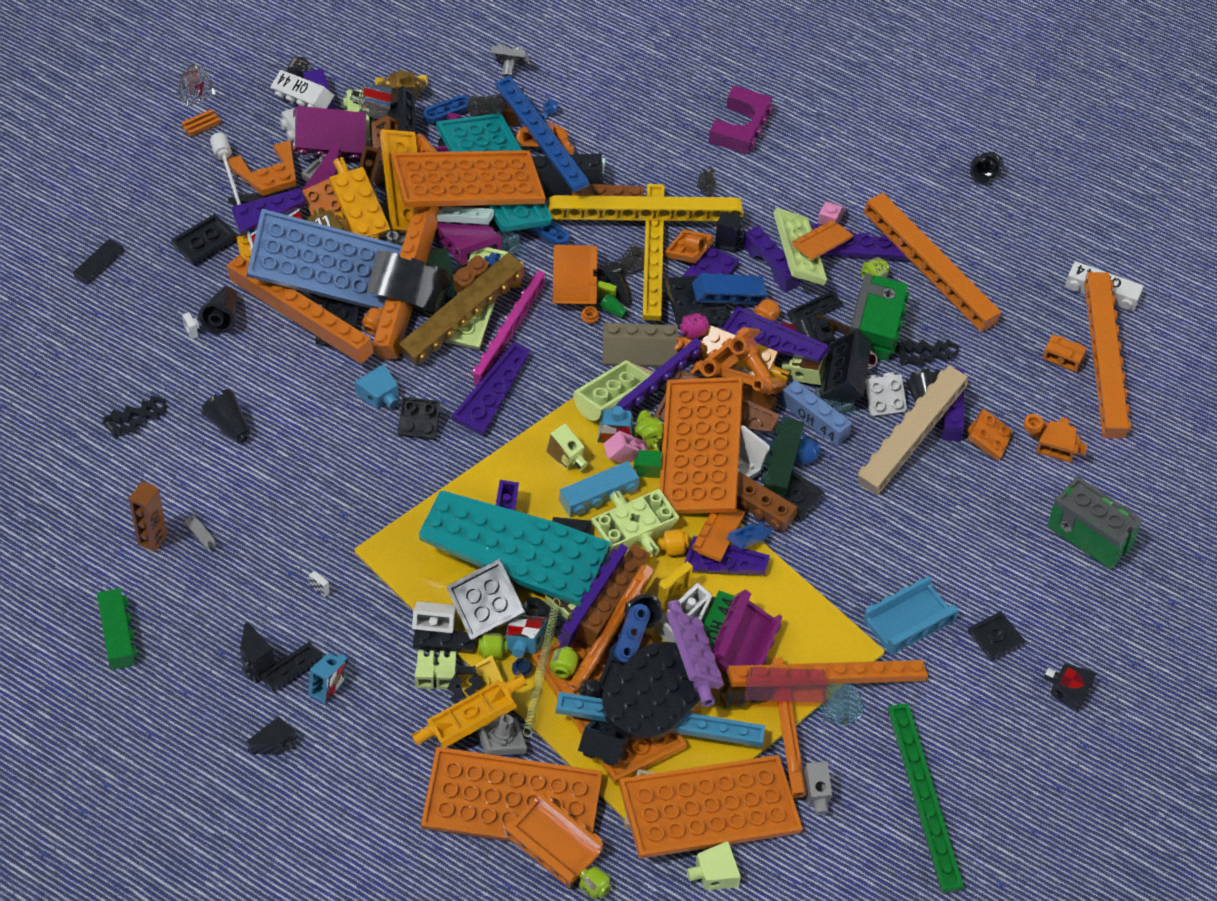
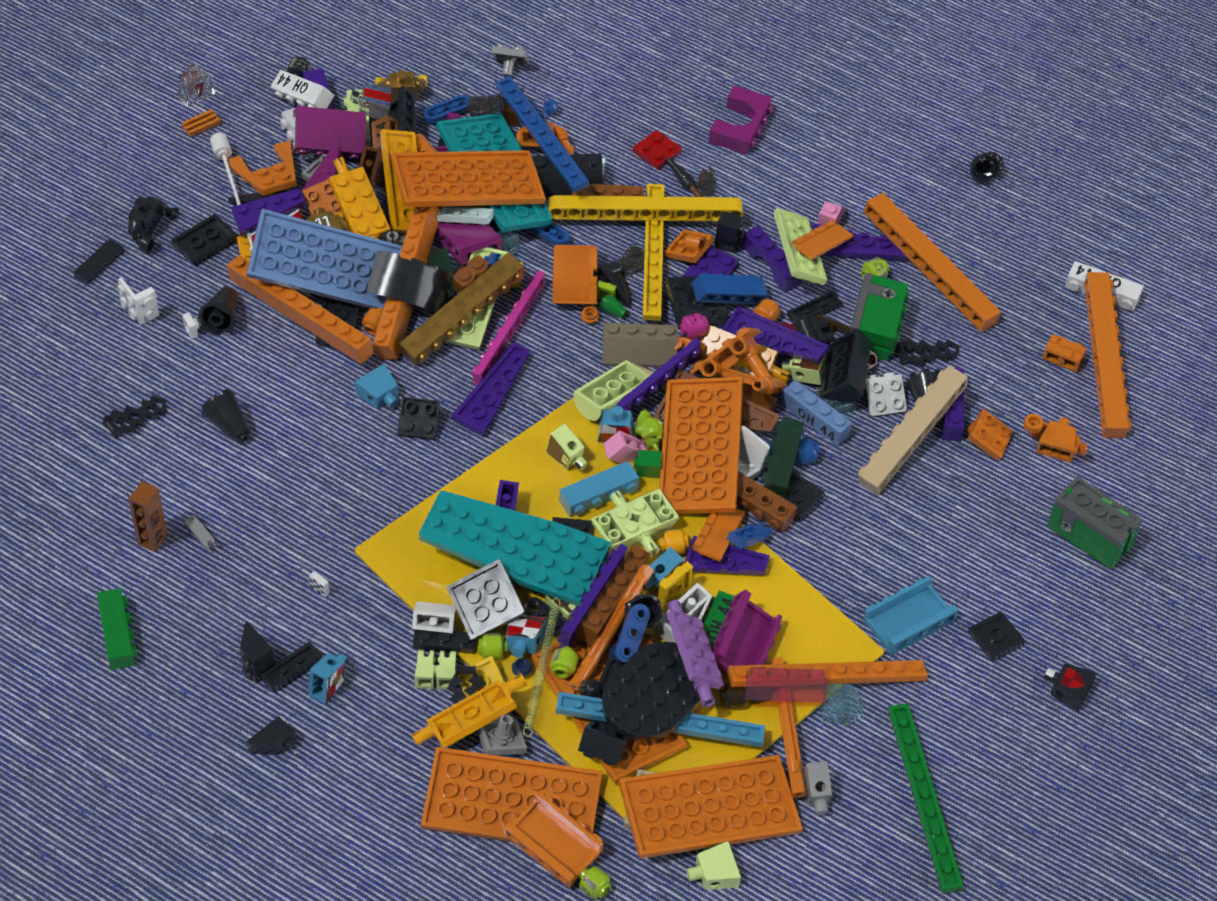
(140, 306): none -> white bracket
(144, 219): none -> black torso
(656, 149): none -> red plate
(663, 568): none -> dark azure torso
(684, 178): none -> black piece

